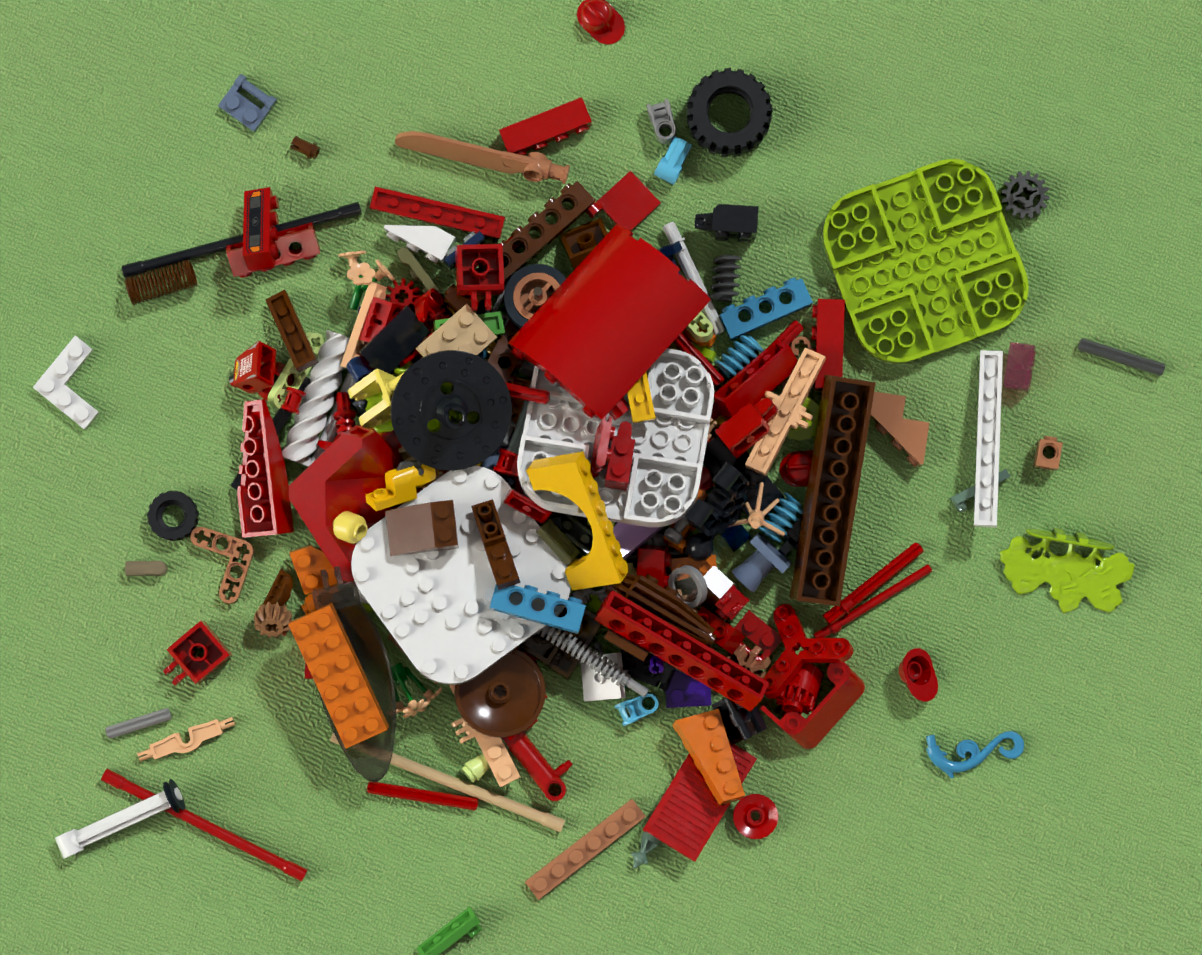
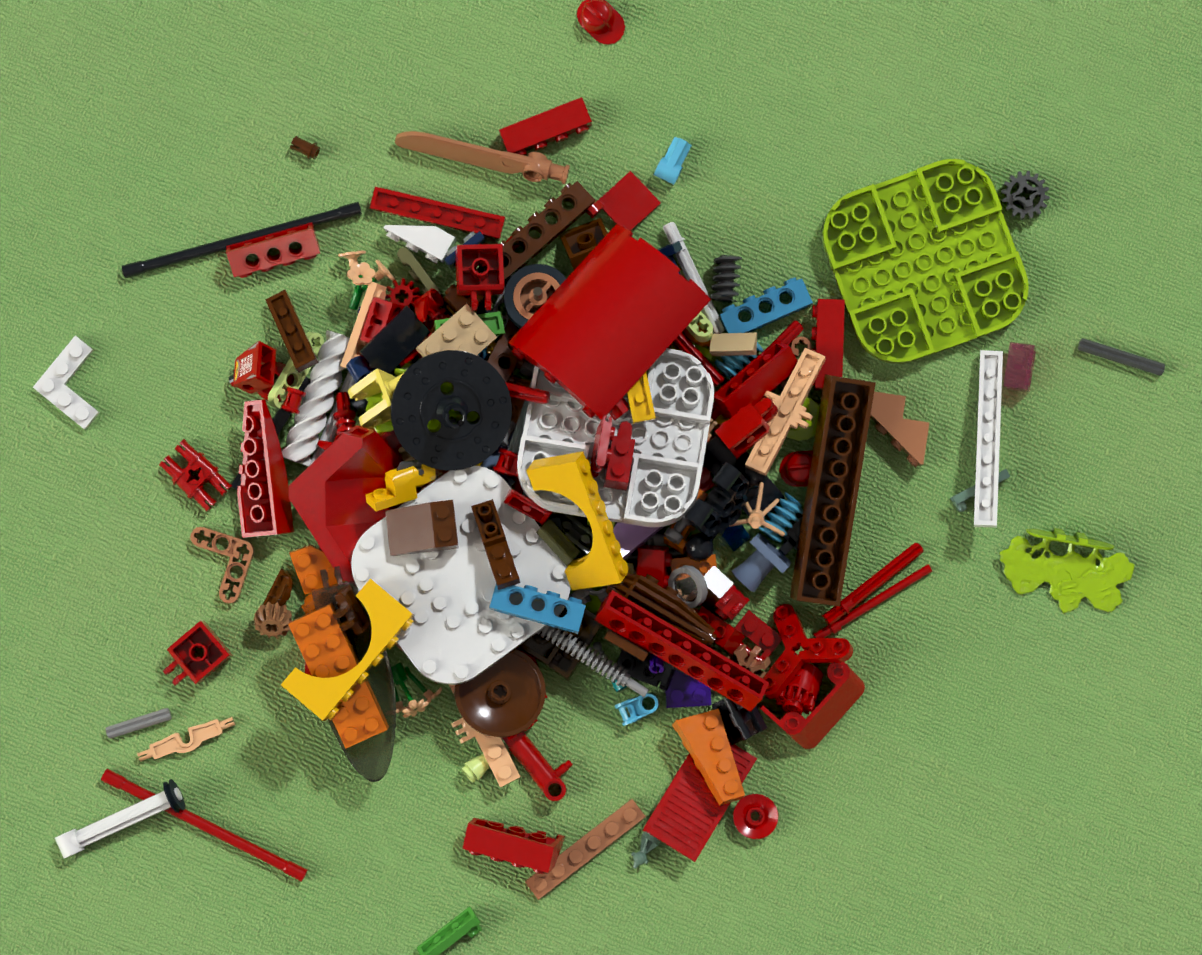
(133, 290): reddish brown piece -> none
(145, 568): dark tan bar -> none
(157, 508): black tyre -> none
(184, 476): none -> red pin
(243, 109): sand blue plate -> none
(260, 229): red brick -> none
(325, 694): none -> yellow arch
(350, 527): light yellow head -> none
(352, 609): none -> reddish brown hinge
(422, 795): red axle -> none
(513, 845): none -> red wedge
(546, 819): tan piece -> none
(597, 686): white plate -> none
(661, 117): light grey piece -> none
(730, 222): black hinge -> none
(733, 344): none -> tan slope
(736, 83): black tyre -> none
(919, 675): red piece -> none
(977, 756): dark azure plant -> none
(1043, 462): nougat brick -> none

